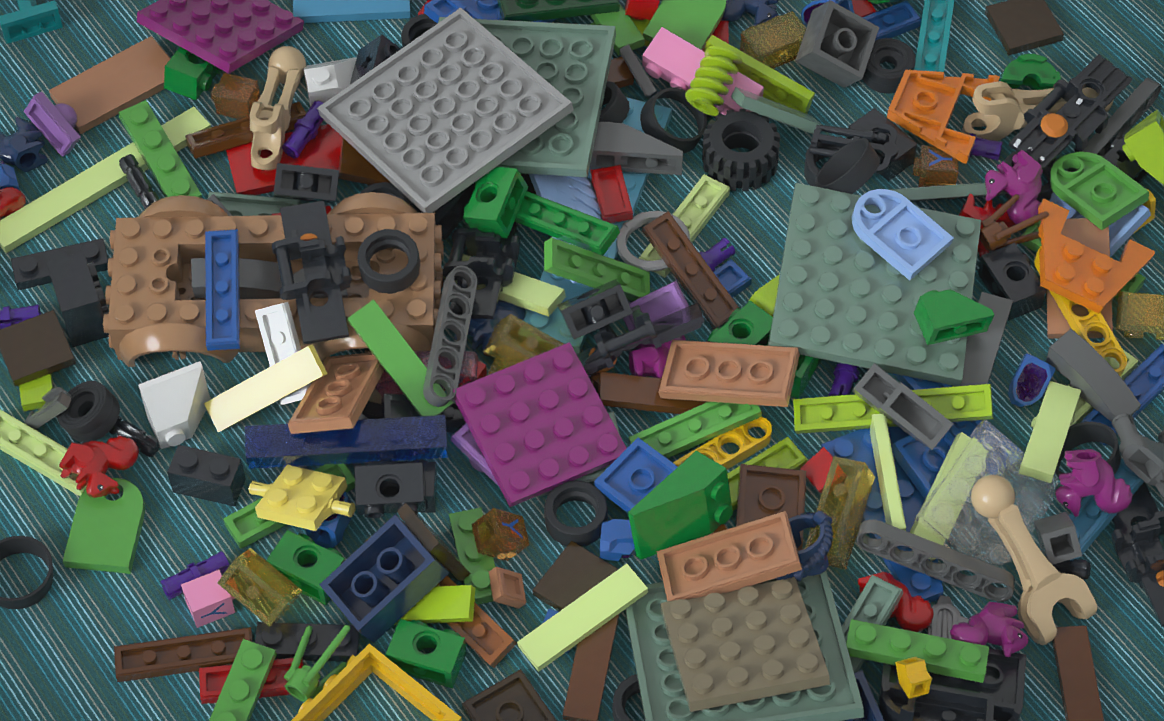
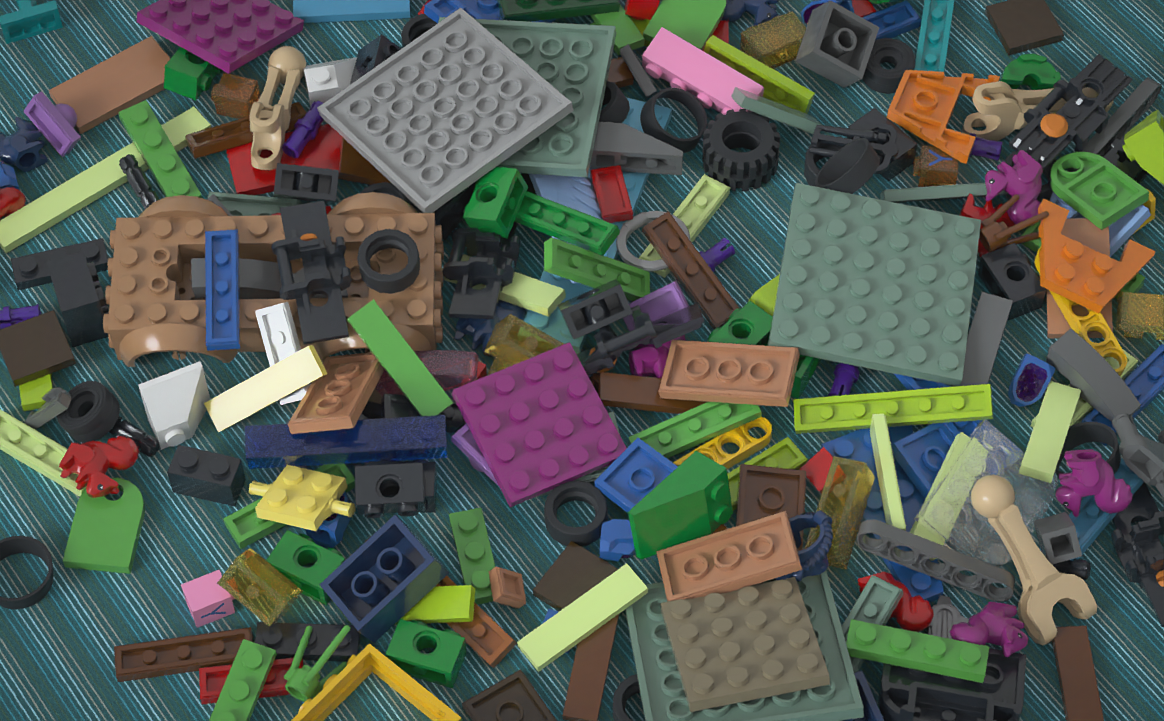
(172, 584): dark purple pin -> none
(433, 542): dark brown tile -> none
(441, 345): dark grey beam -> none
(500, 534): clear orange brick -> none
(711, 77): lime piece -> none
(732, 277): blue tile -> none
(899, 231): light blue tile -> none
(902, 407): dark grey slope -> none
(913, 676): yellow piece -> none
(950, 316): green slope -> none

